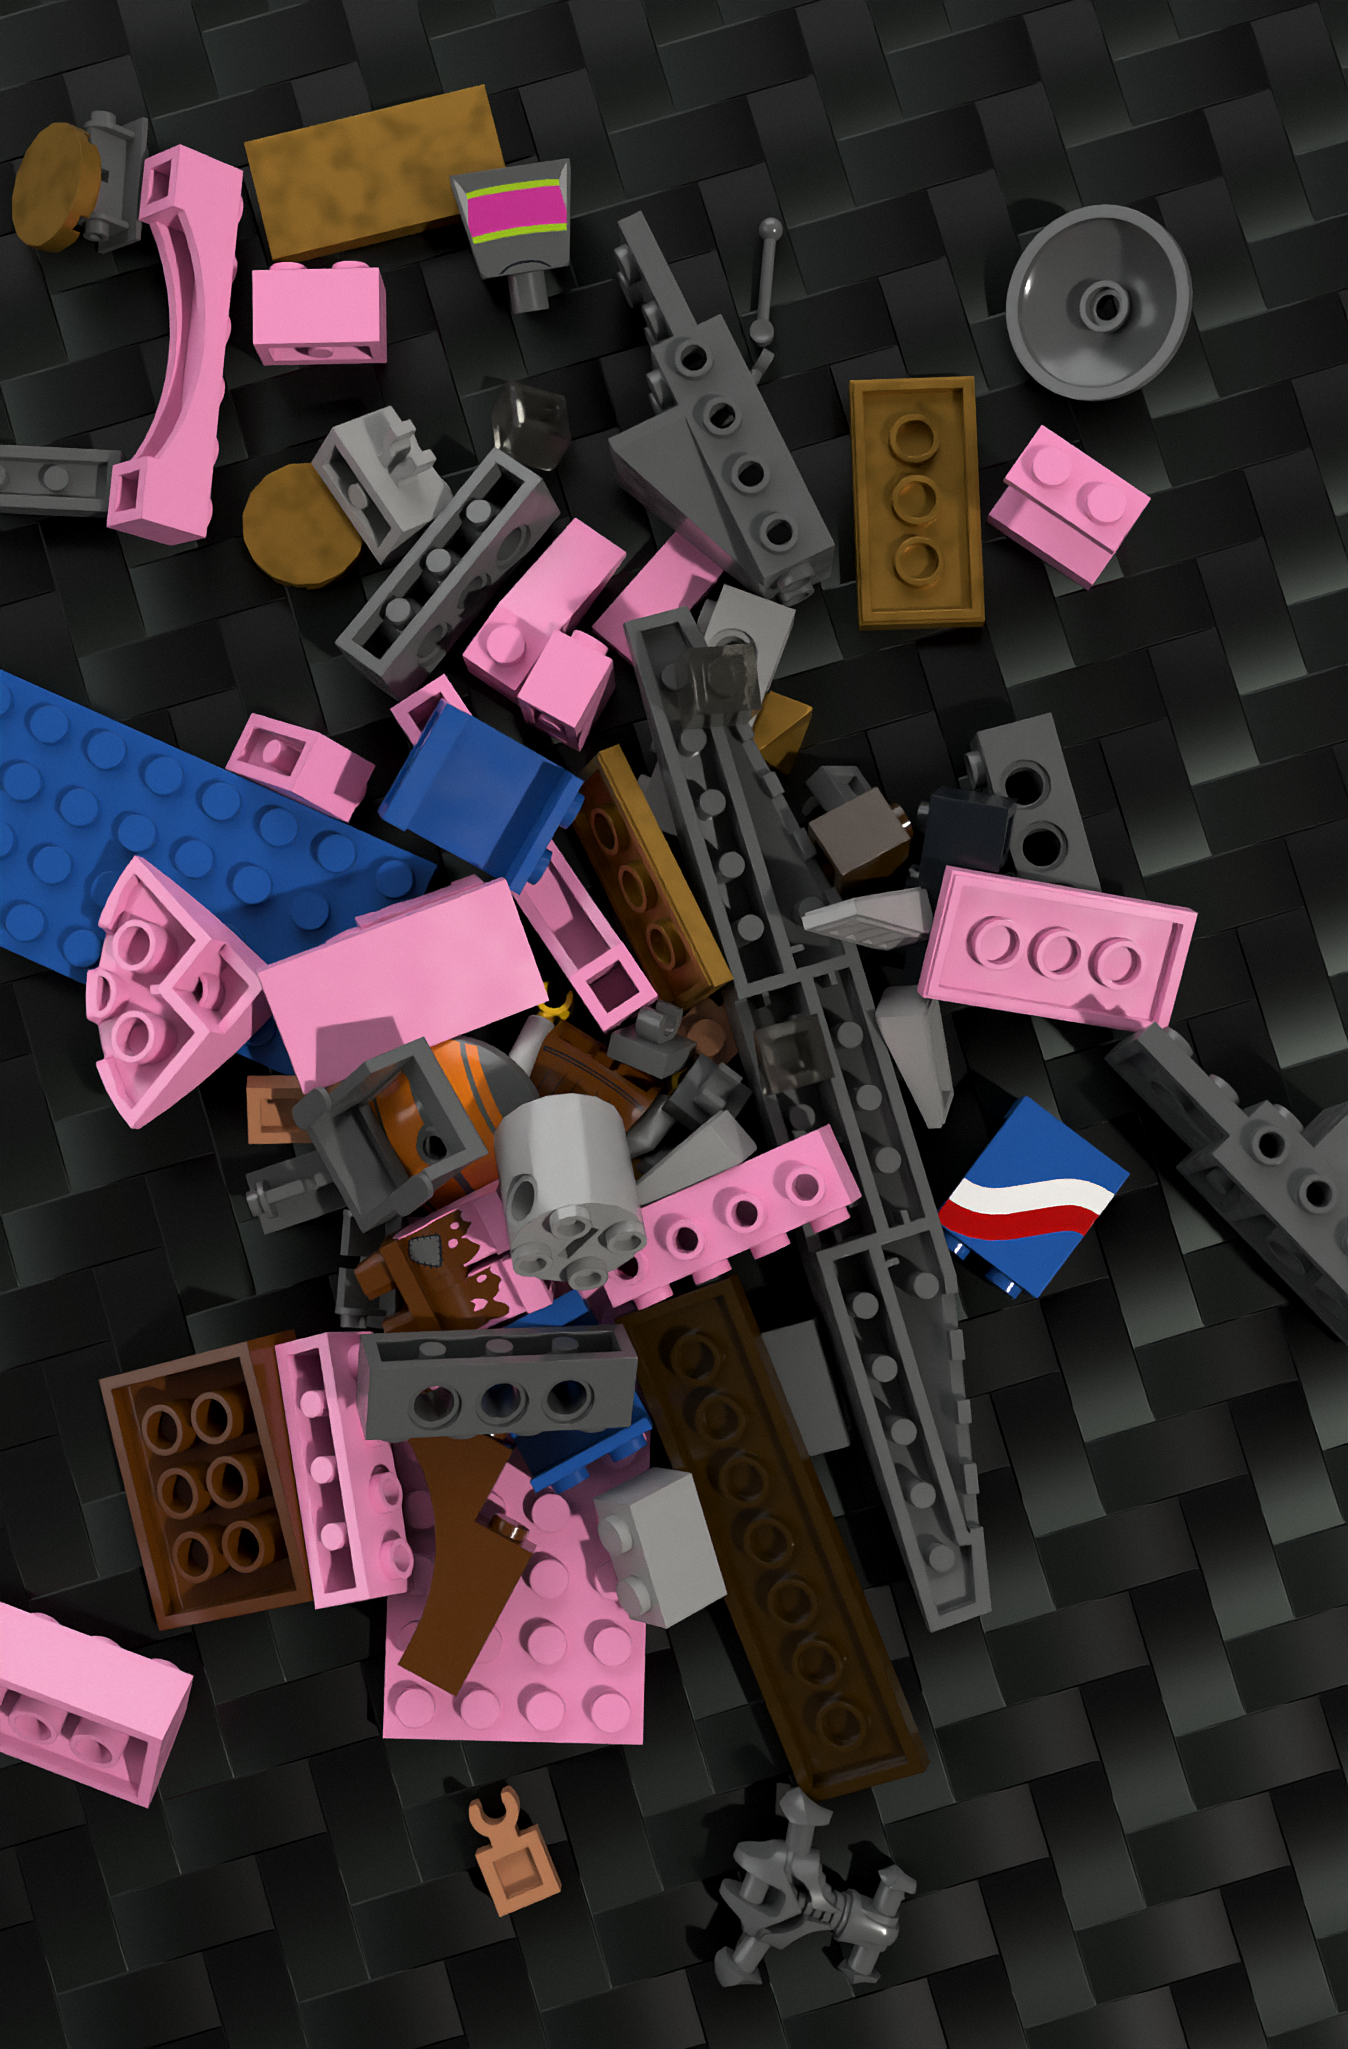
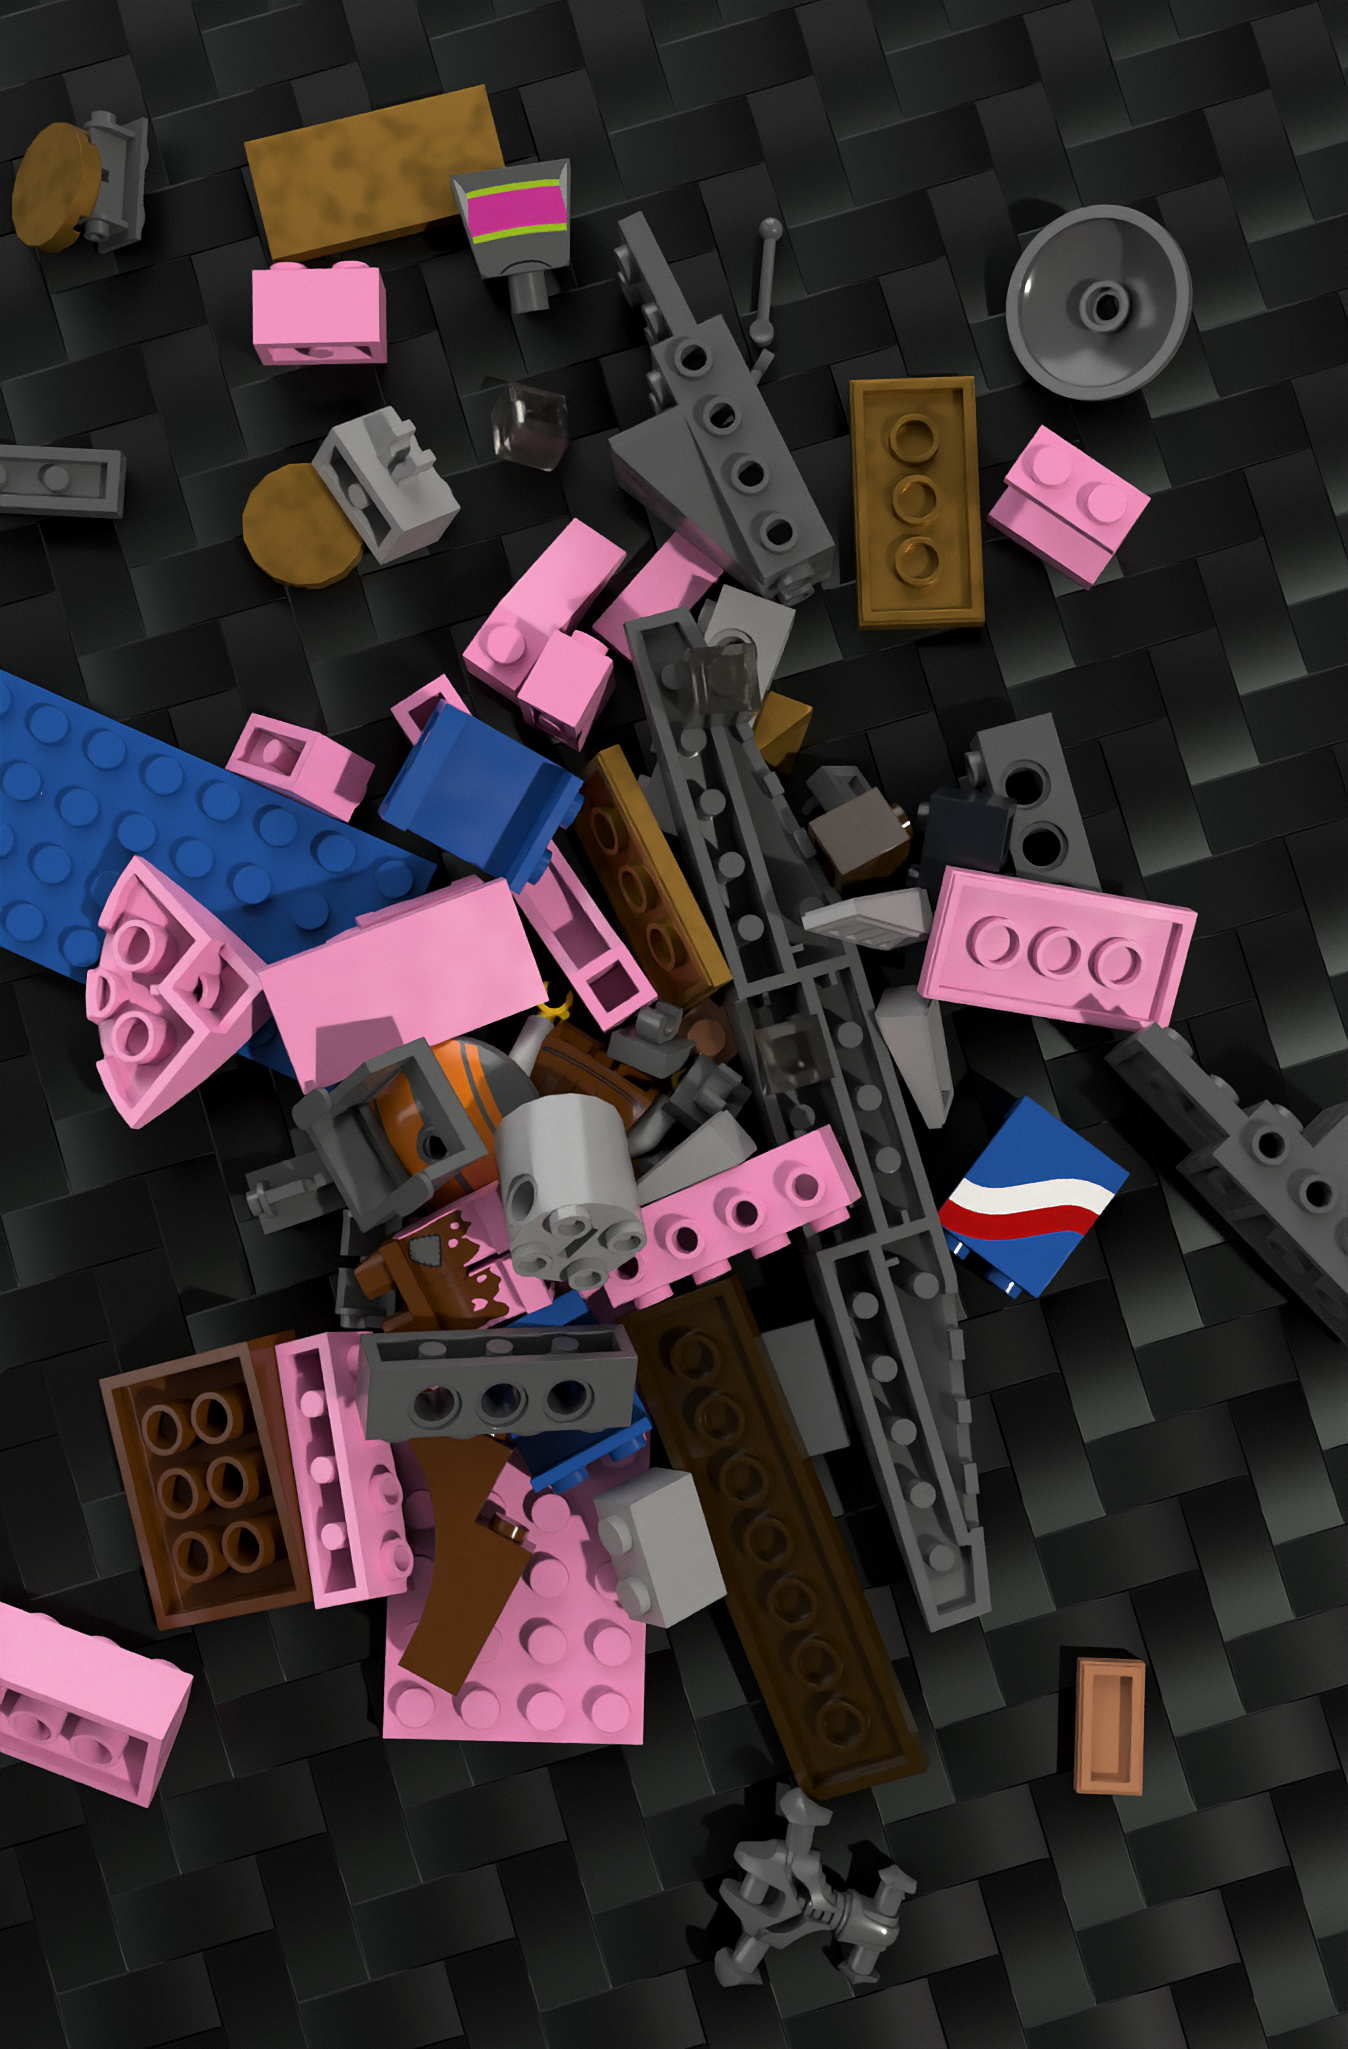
(194, 220): bright pink arch -> none
(270, 1109): nougat plate -> none
(449, 575): dark grey brick -> none
(515, 1861): nougat plate -> none
(1109, 1726): none -> nougat tile

